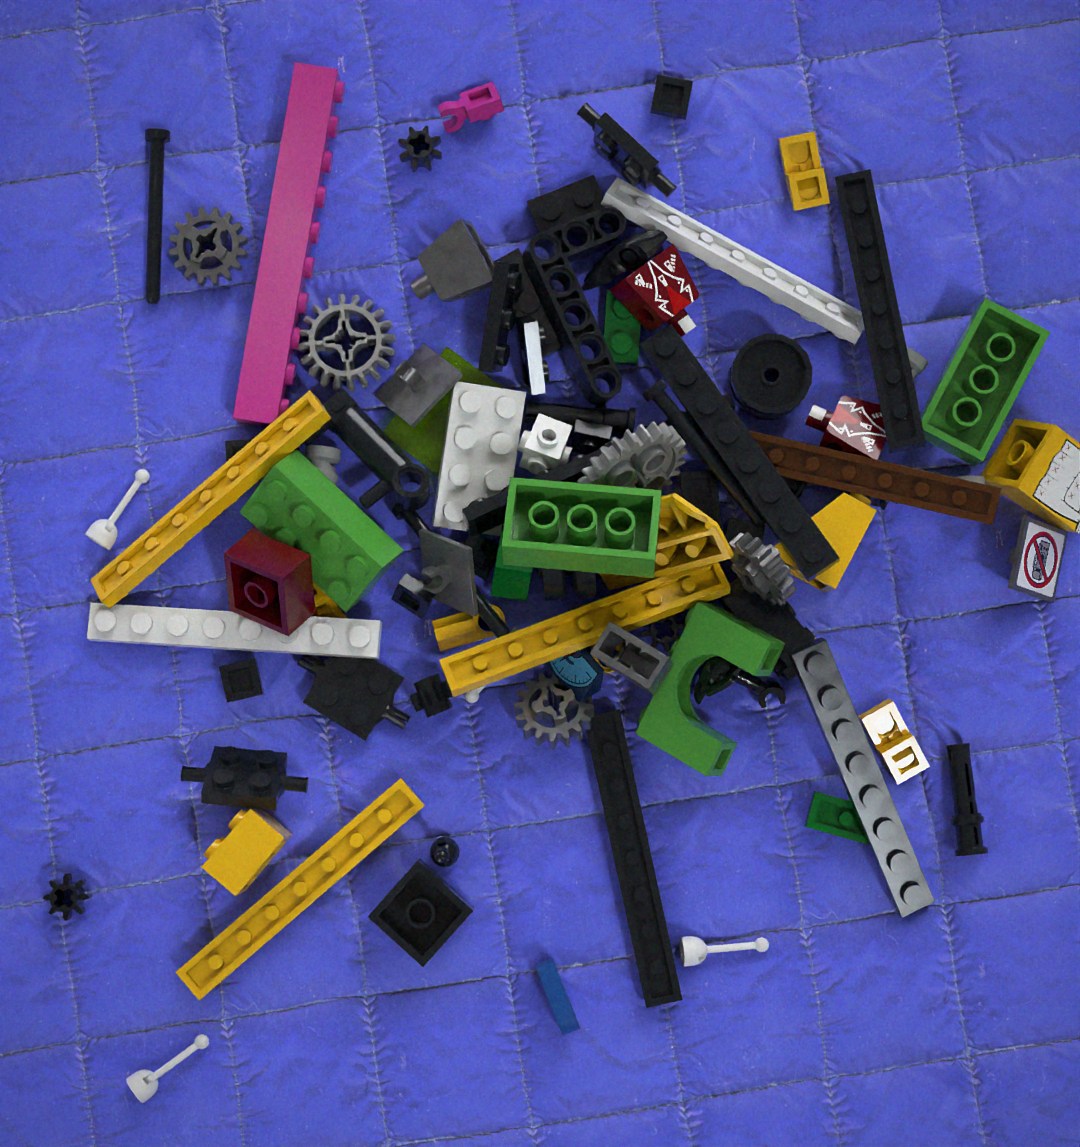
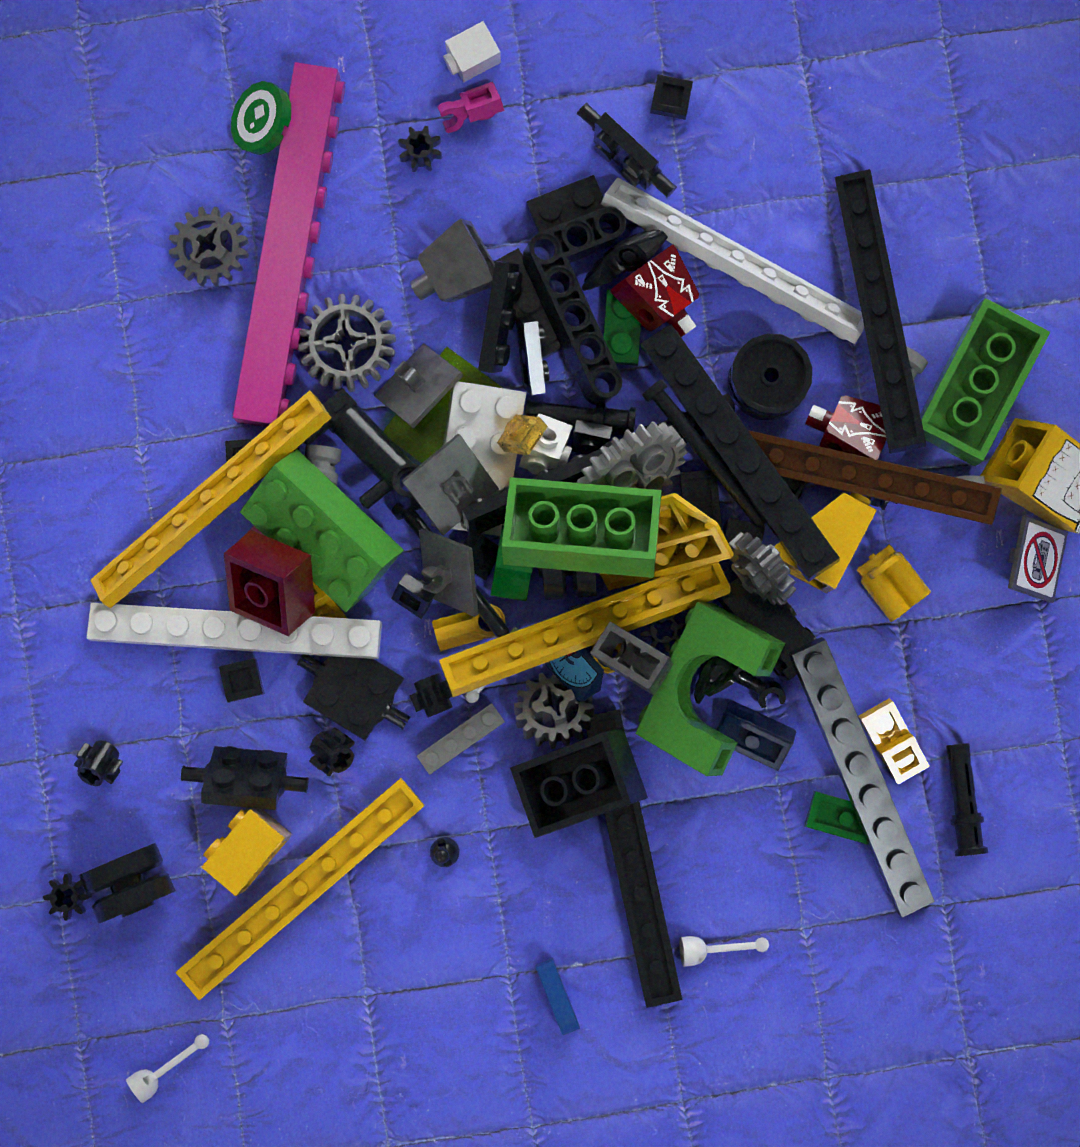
(98, 763): none -> black gear
(105, 531): white hinge -> none
(127, 883): none -> black wheel
(157, 141): black bar -> none
(260, 118): none -> green tile
(331, 751): none -> black gear
(421, 912): black brick -> none
(449, 483): none -> flat silver piece
(460, 739): none -> light grey piece
(471, 52): none -> white brick
(522, 434): none -> clear yellow plate
(578, 782): none -> black brick
(757, 735): none -> dark blue slope
(803, 171): yellow slope -> none
(892, 582): none -> yellow piece

